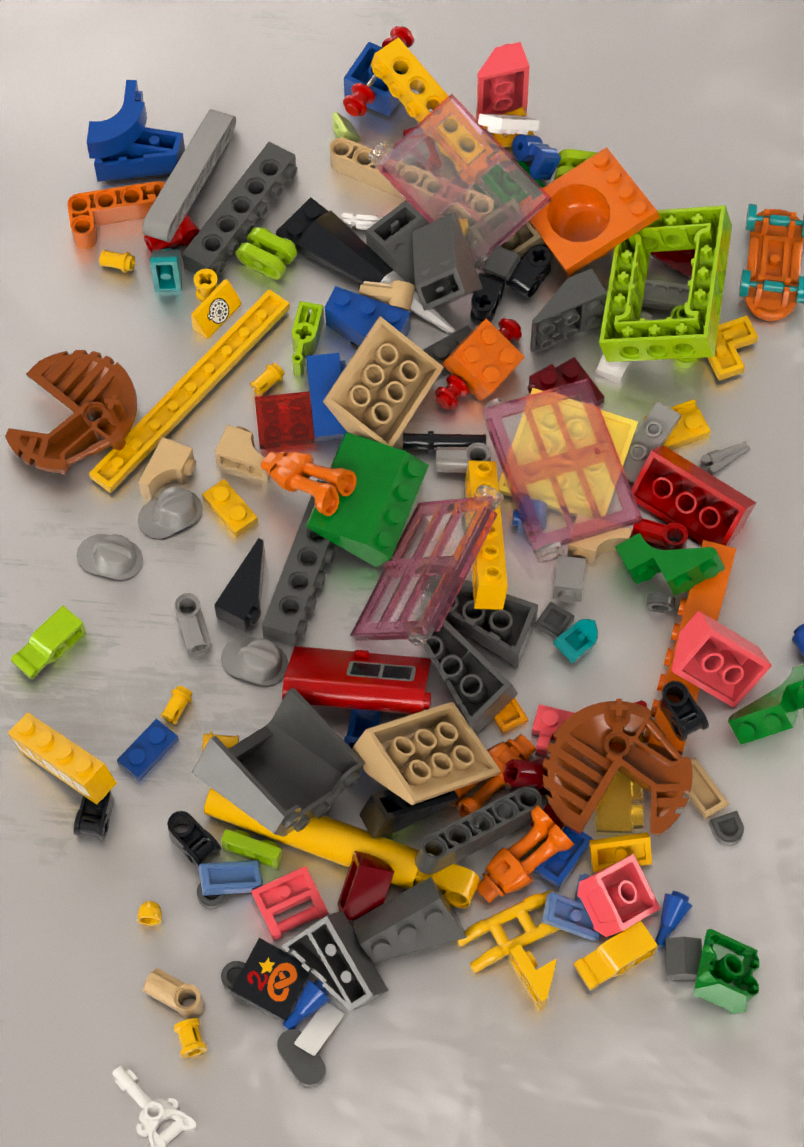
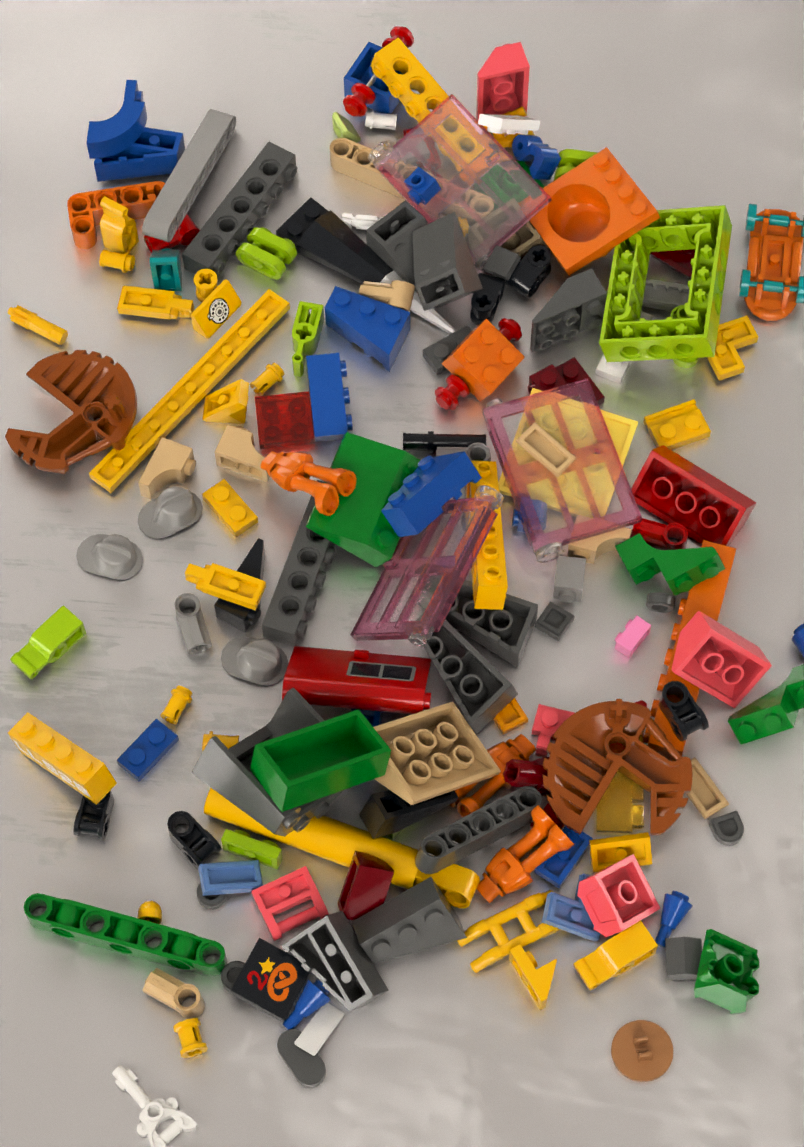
(32, 322): none -> yellow piece
(117, 228): none -> yellow piece
(125, 934): none -> green beam
(153, 303): none -> yellow hinge
(227, 404): none -> yellow slope
(227, 584): none -> yellow hinge
(320, 760): none -> green piece
(380, 120): none -> white pin
(382, 385): tan slope -> none
(421, 186): none -> blue plate
(427, 491): none -> blue wedge
(546, 449): none -> tan tile
(577, 639): teal plate -> none
(633, 636): none -> bright pink piece
(642, 1051): none -> medium nougat piece
(649, 436): light grey plate -> none
(723, 457): light grey piece -> none

